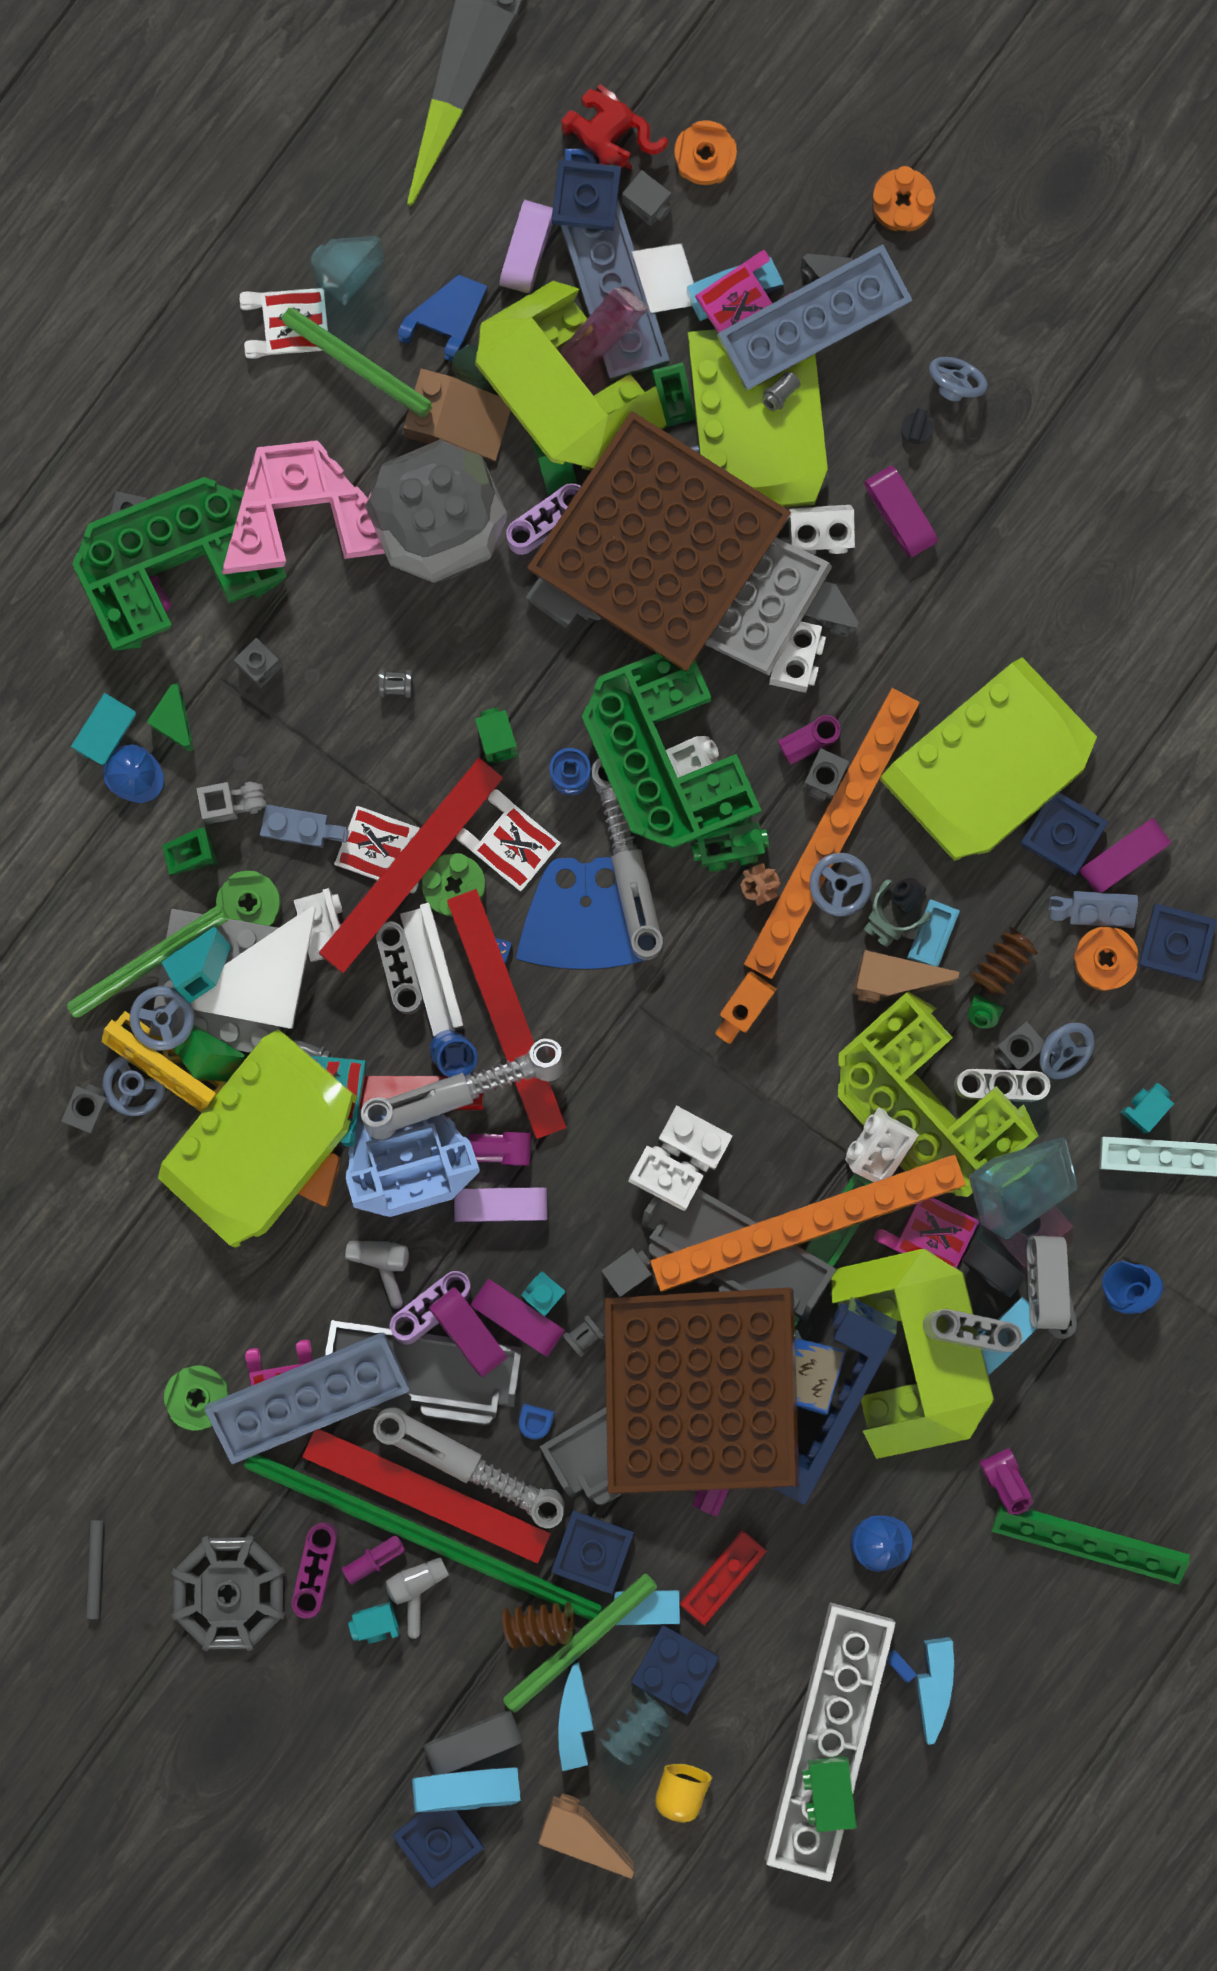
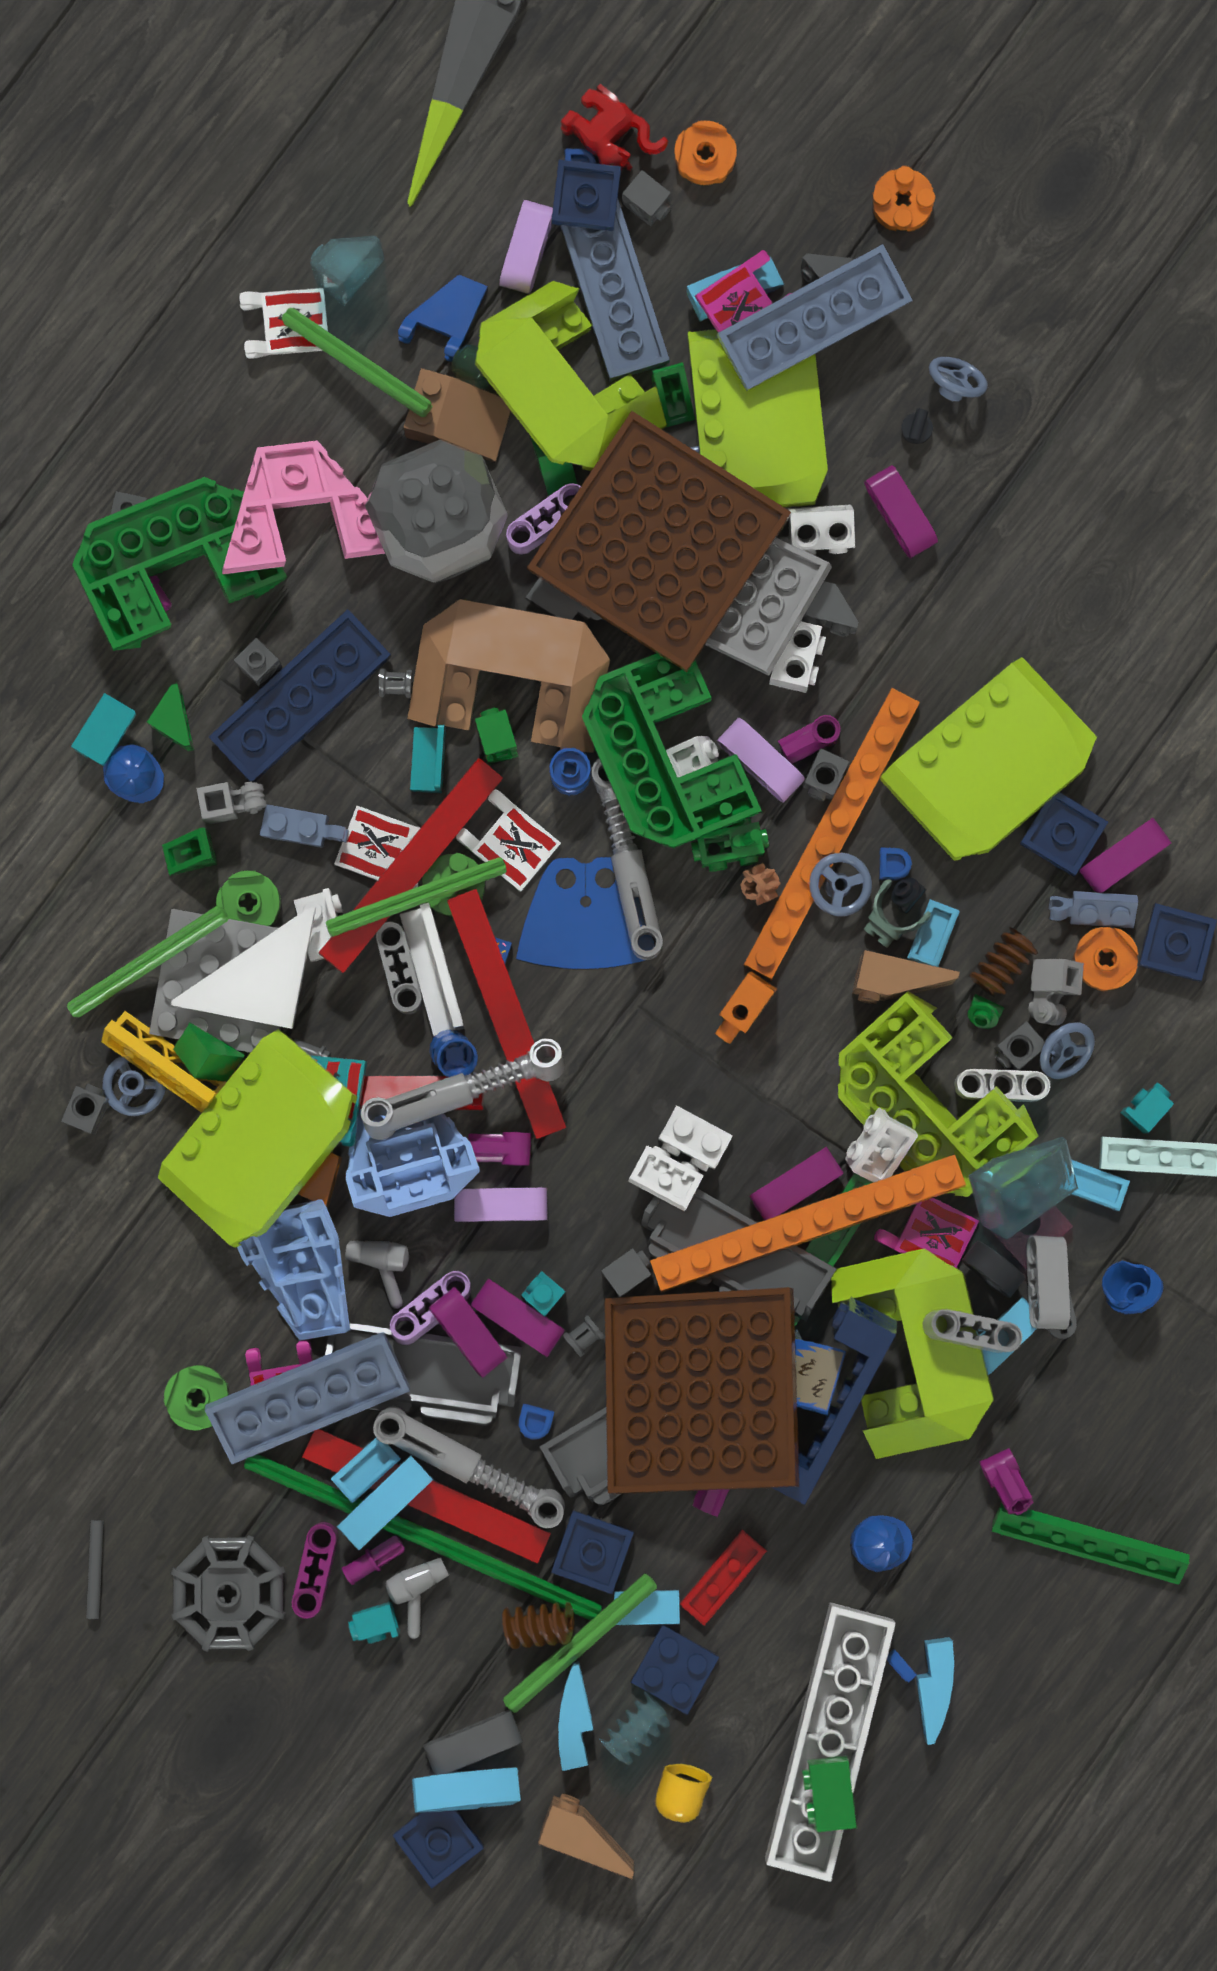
(168, 1040): sand blue piece -> none
(198, 964): teal slope -> none
(300, 696): none -> dark blue plate
(302, 1269): none -> light blue wedge
(365, 1469): none -> medium azure tile
(384, 1503): none -> medium azure slope
(415, 897): none -> bright green axle
(428, 759): none -> teal panel
(511, 643): none -> medium nougat slope
(603, 329): clear pink slope -> none
(664, 277): white sticker -> none
(761, 760): none -> lavender beam
(783, 388): dark grey pin -> none
(796, 1184): none -> magenta beam
(893, 864): none -> blue tile
(1050, 982): none -> light grey brick
(1099, 1186): none -> medium azure tile

